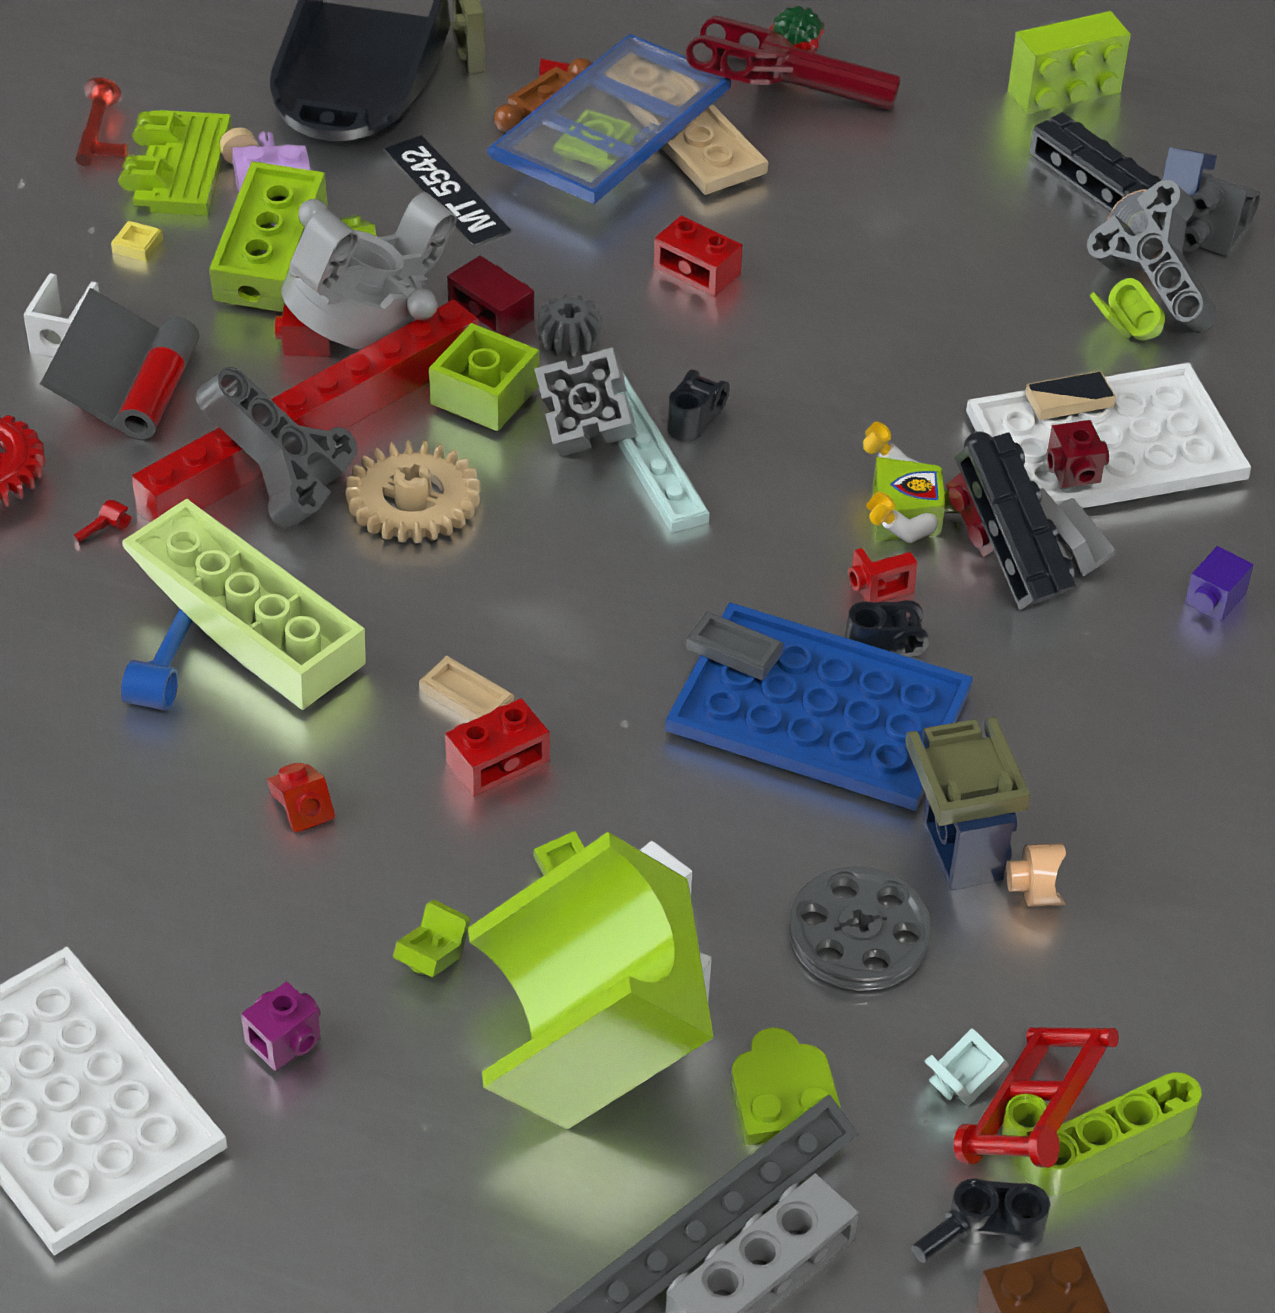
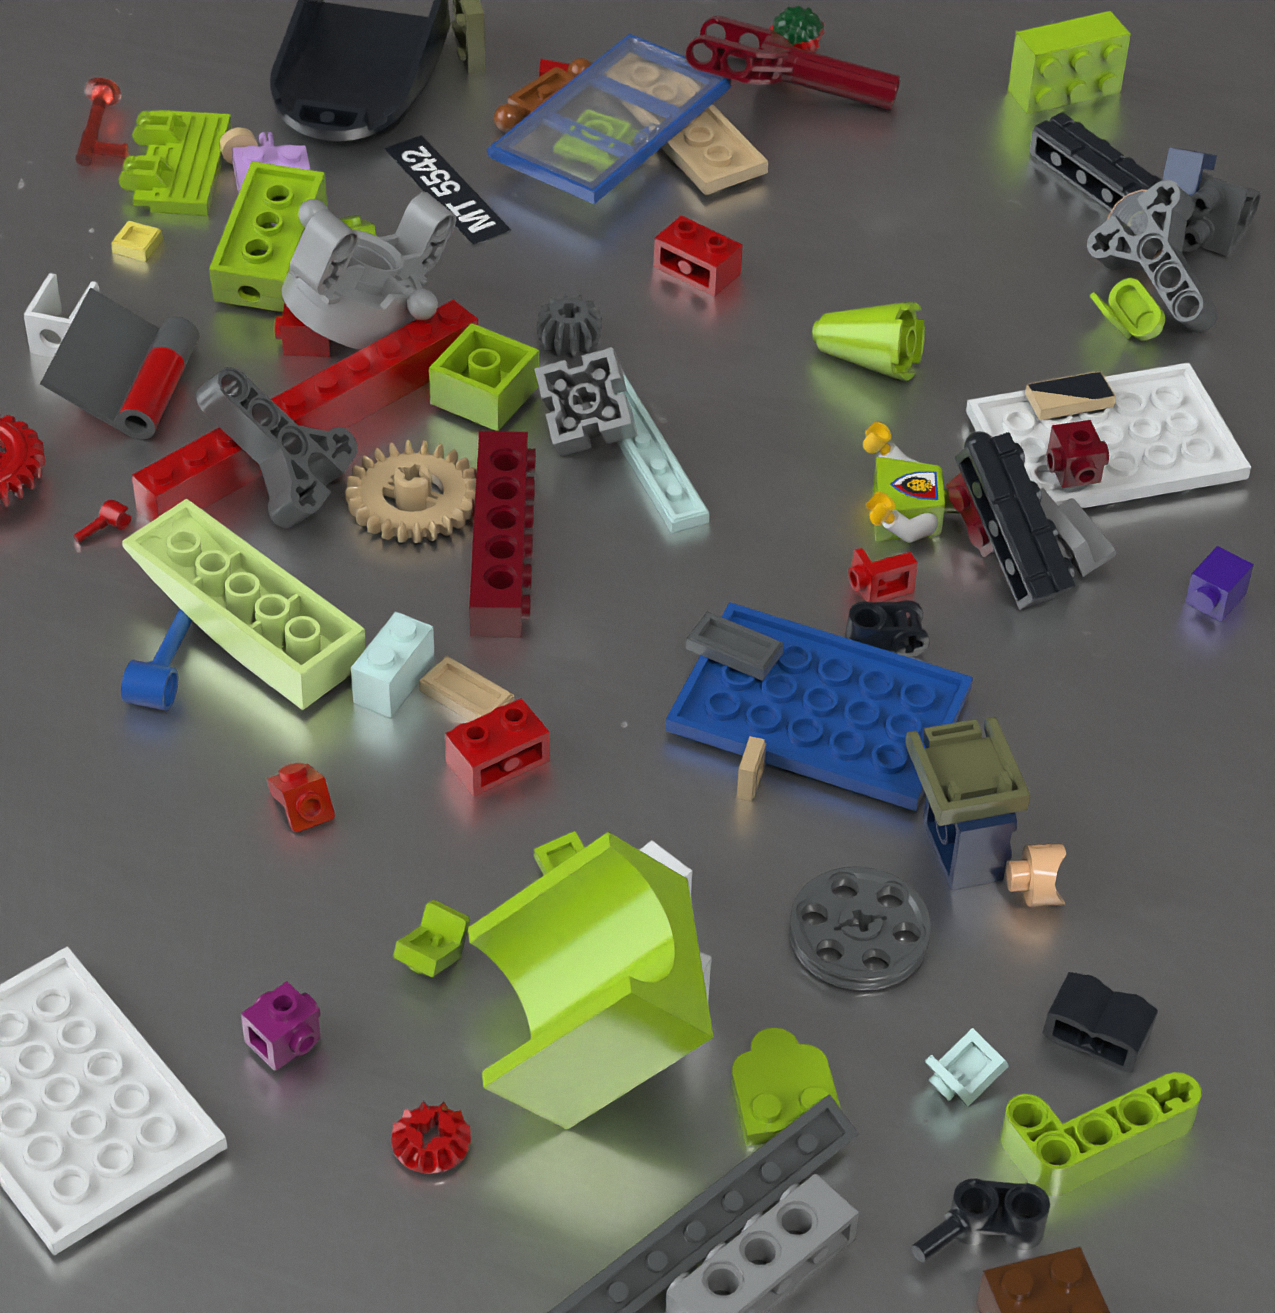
(393, 664): none -> light aqua brick
(440, 1153): none -> red gear
(492, 296): dark red brick -> none
(500, 536): none -> dark red brick
(695, 405): black piece -> none
(751, 768): none -> tan tile
(874, 337): none -> lime cone
(1042, 1144): red piece -> none
(1100, 1021): none -> black brick

